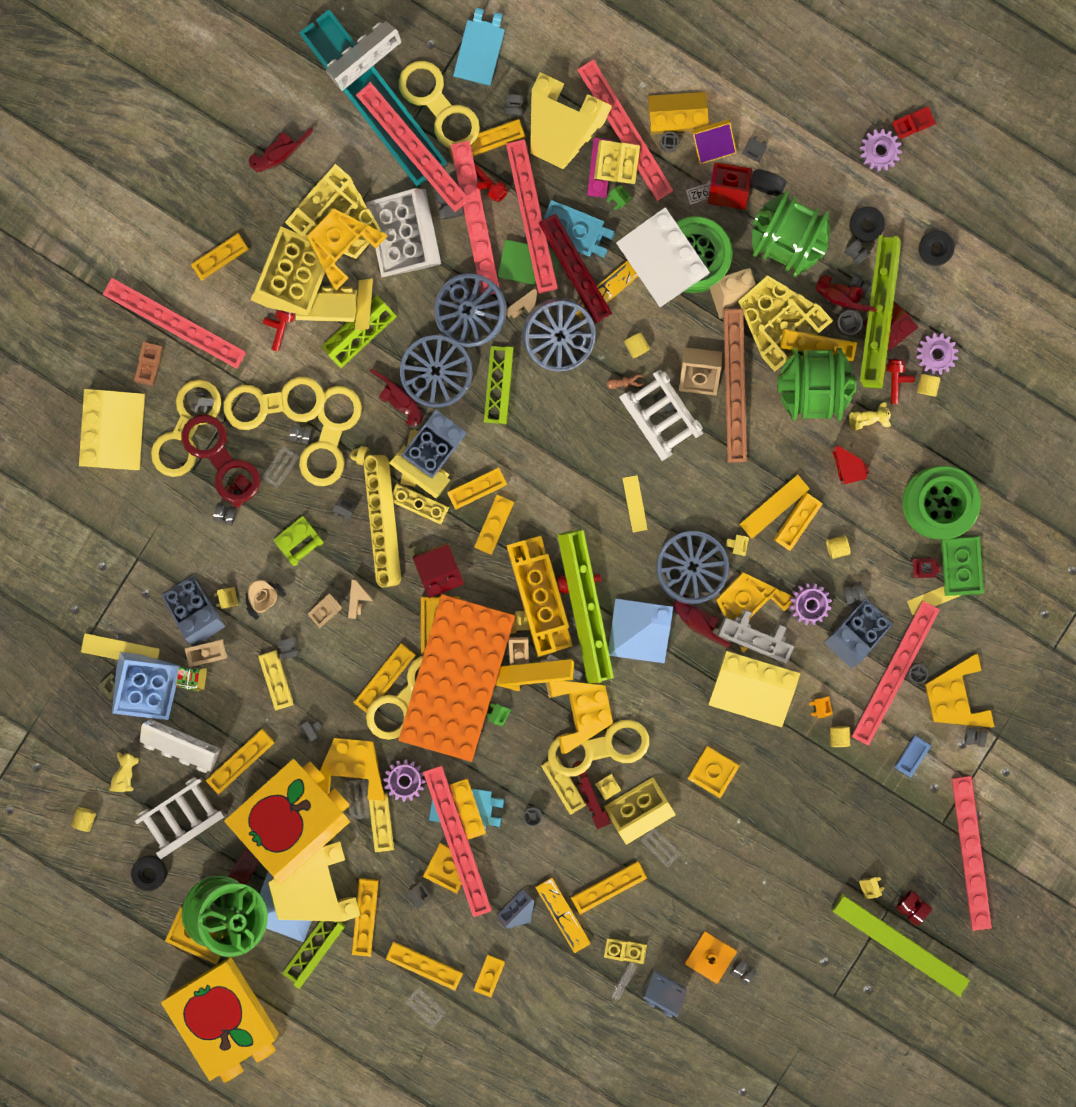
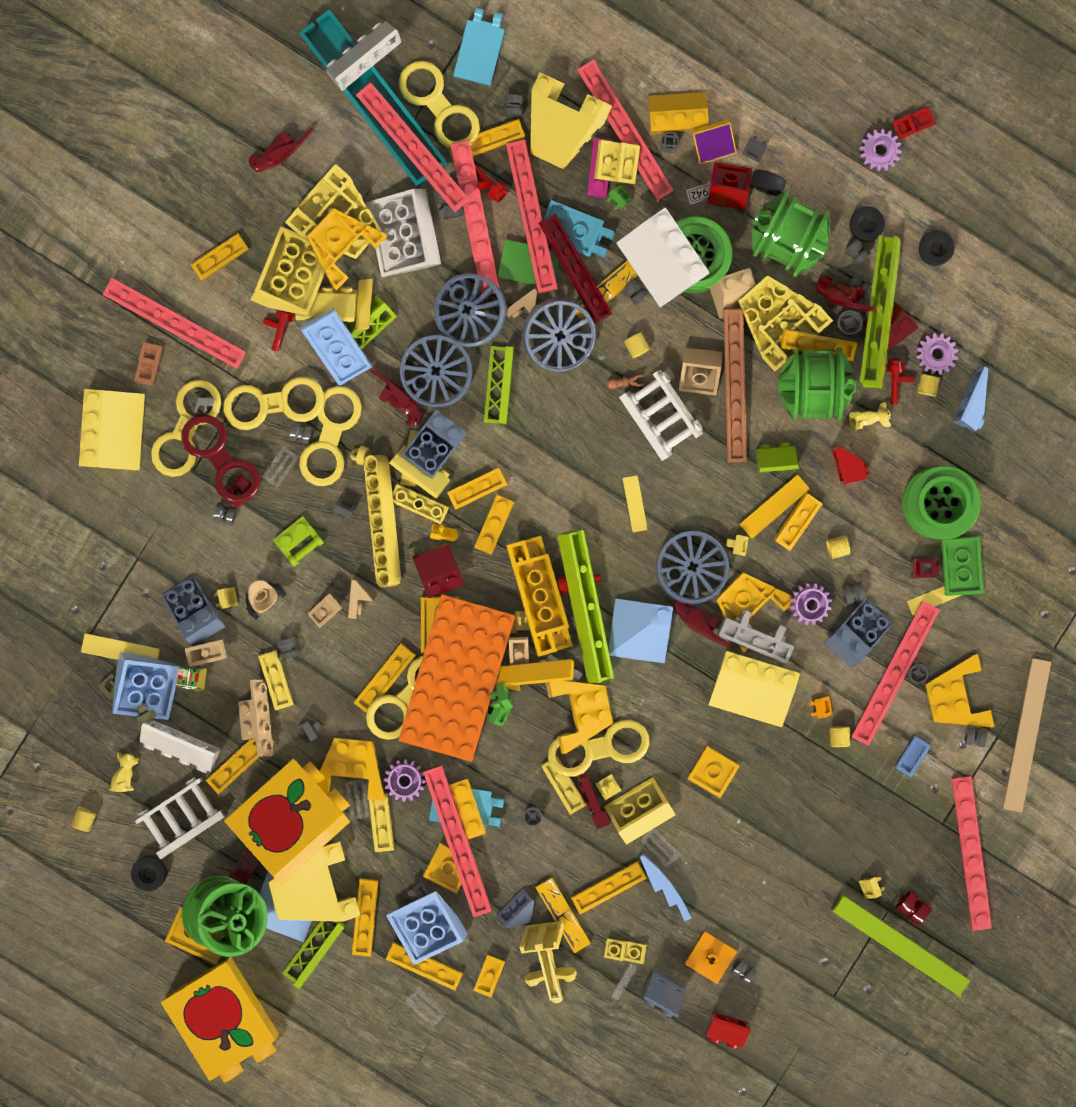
(145, 715): none -> olive tile
(256, 718): none -> tan bracket
(335, 346): none -> light blue tile
(427, 927): none -> light blue slope
(440, 532): none -> yellow piece
(503, 697): none -> bright green tile
(543, 939): none -> light yellow piece
(635, 292): none -> dark grey wheel
(661, 882): none -> light blue slope
(727, 1030): none -> red slope
(776, 459): none -> lime slope
(973, 404): none -> light blue slope
(1026, 735): none -> tan tile

